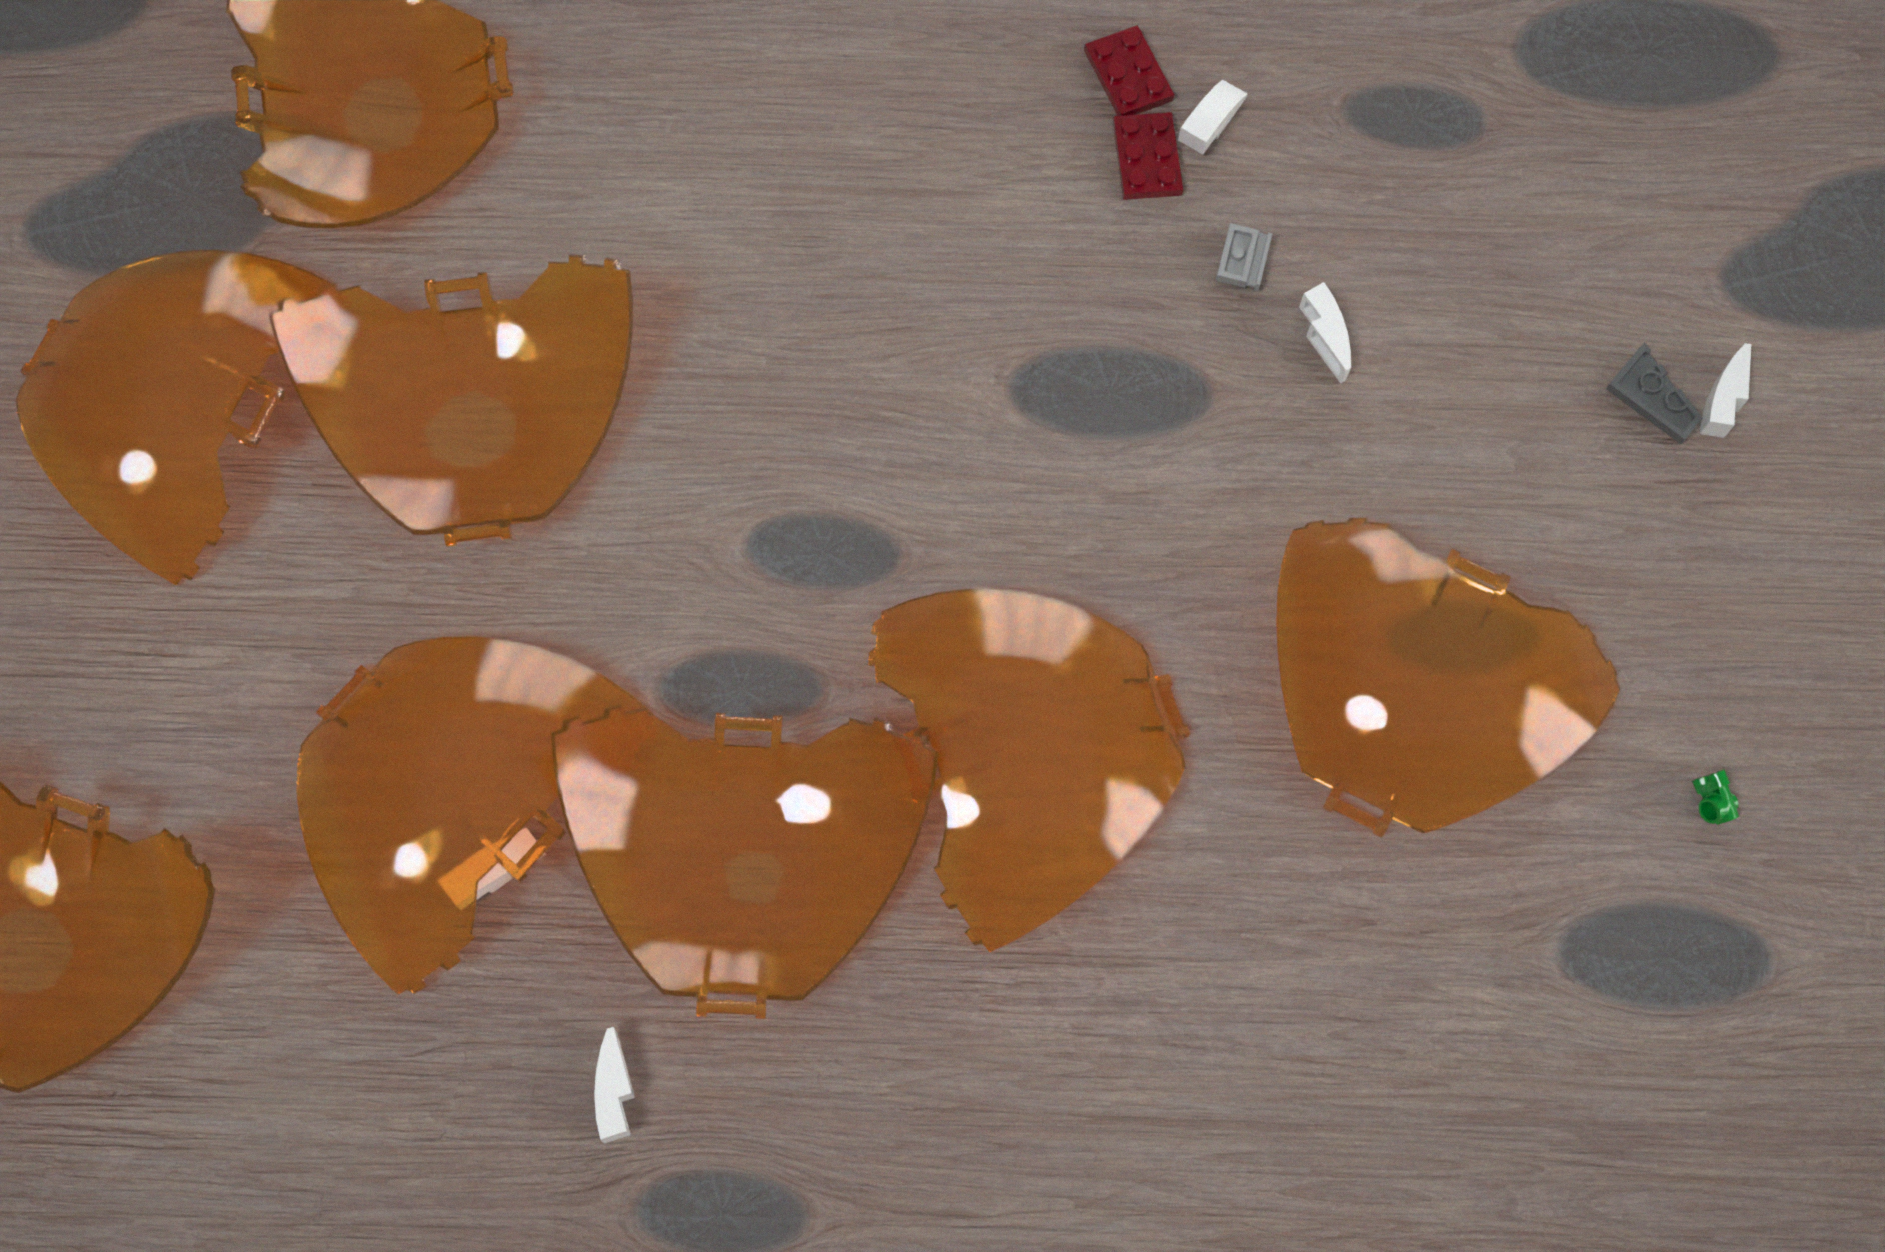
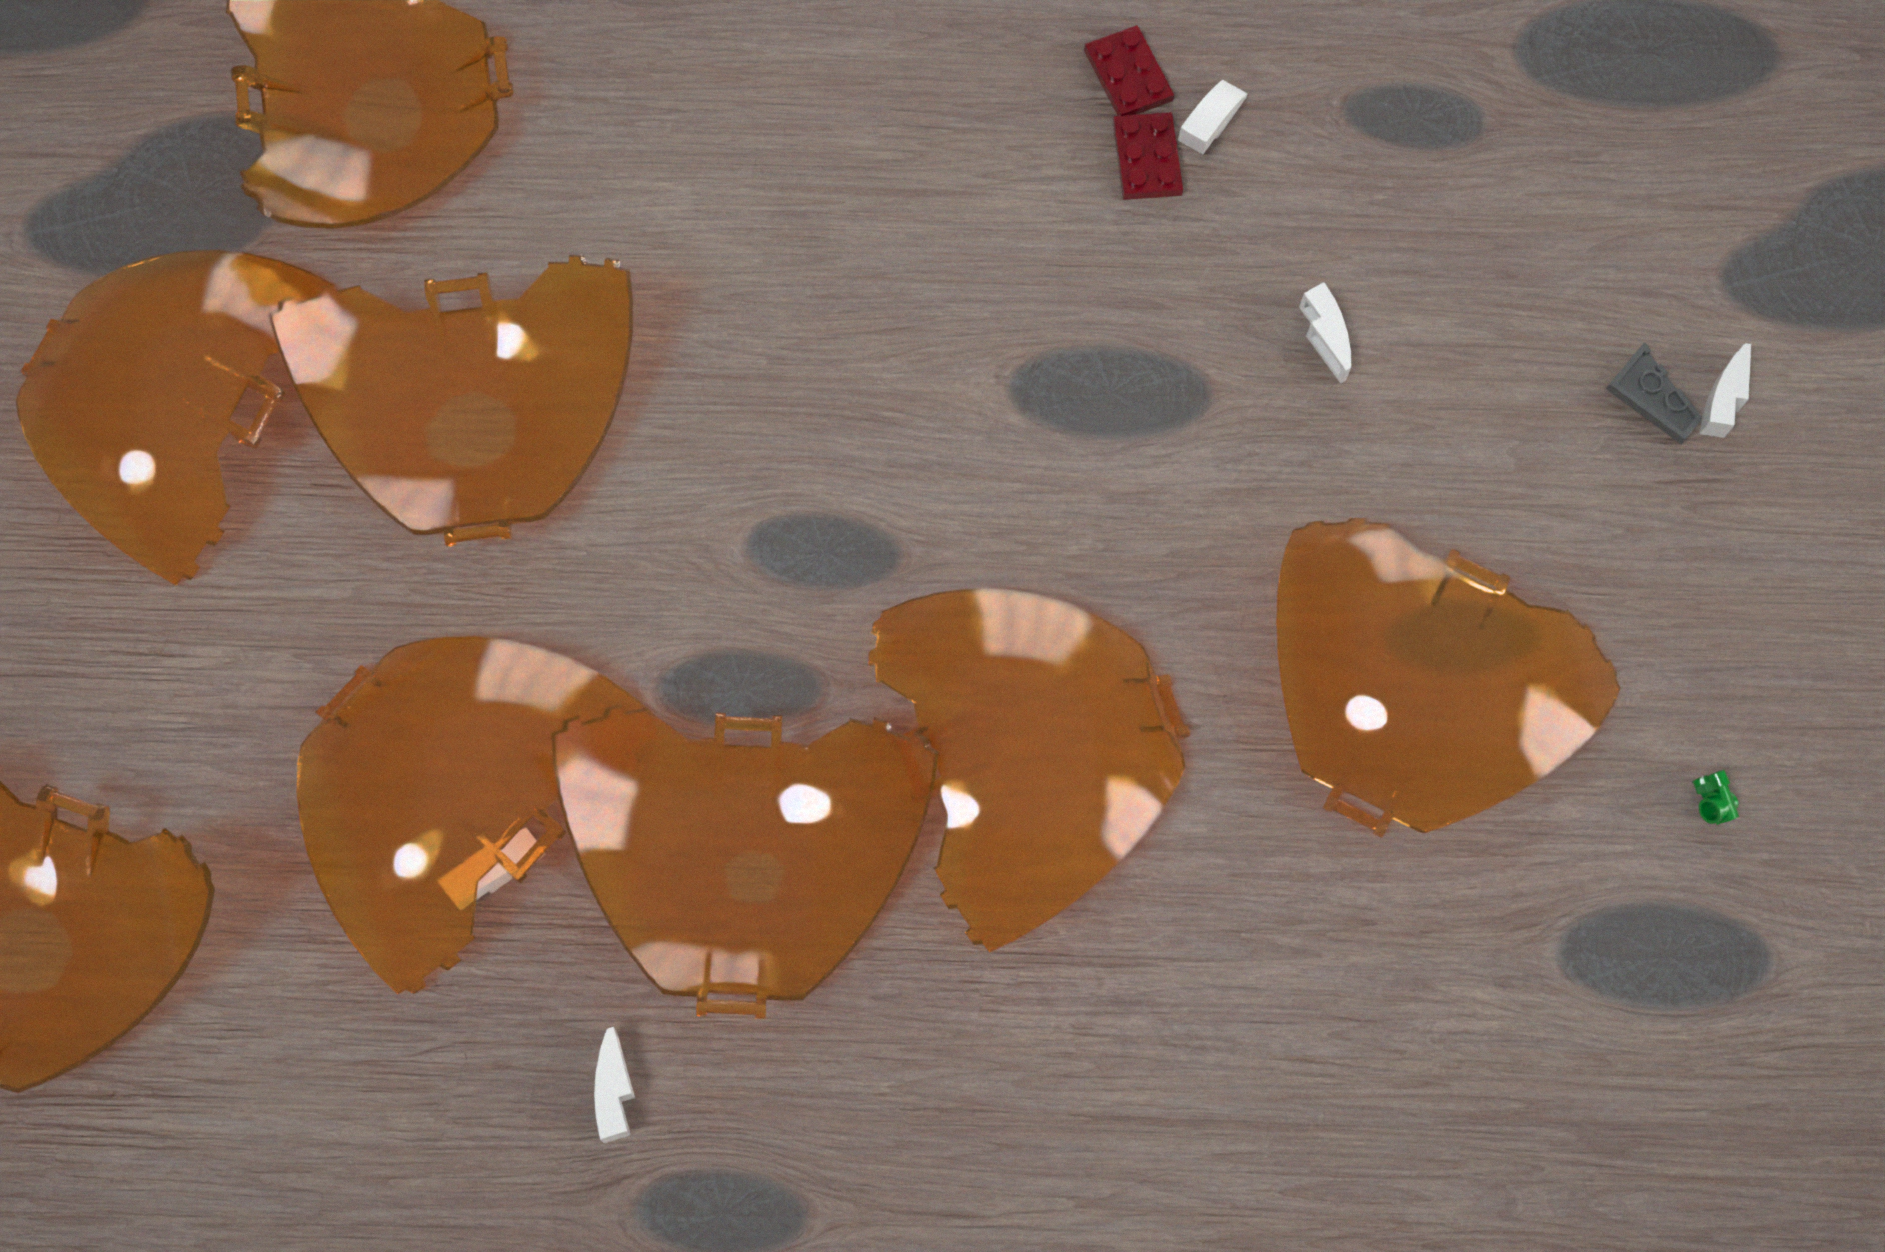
(1243, 257): light grey plate -> none

